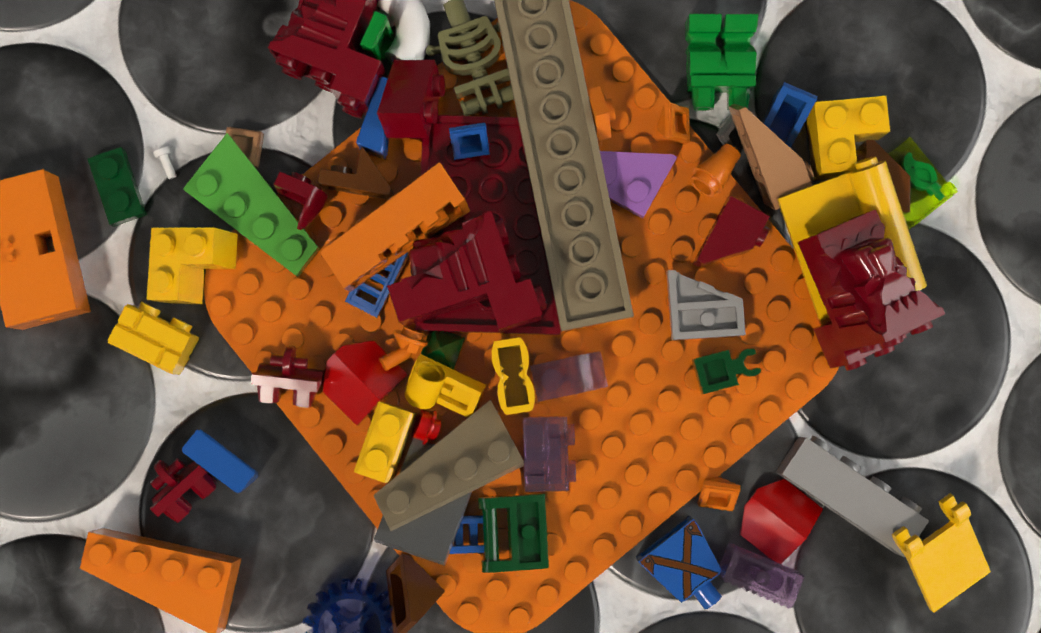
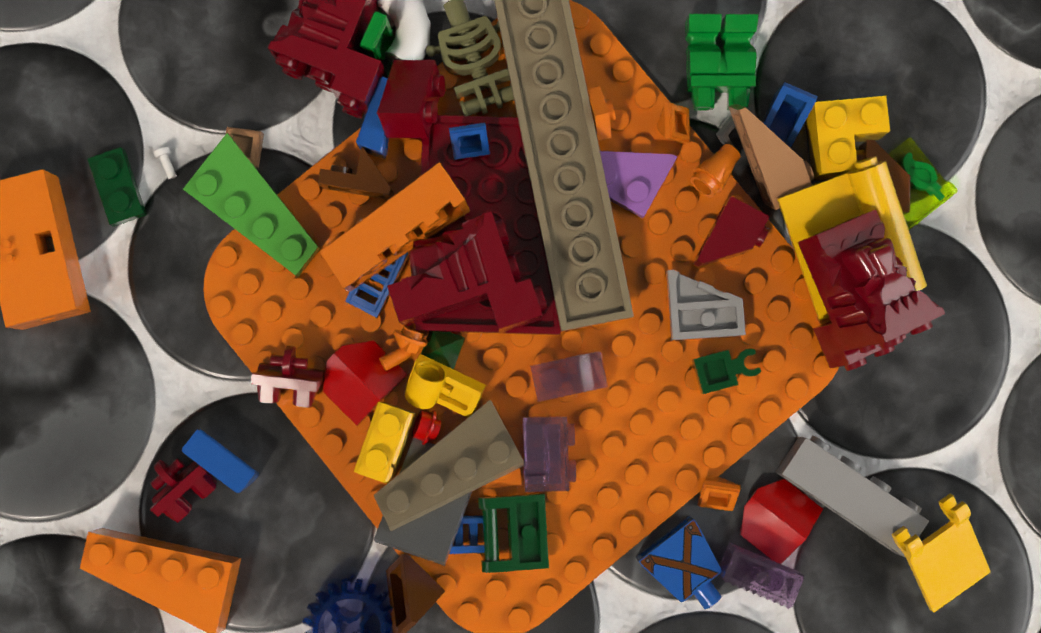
(153, 338): yellow brick -> none
(180, 258): yellow brick -> none
(300, 190): dark red plate -> none
(514, 387): yellow brick -> none

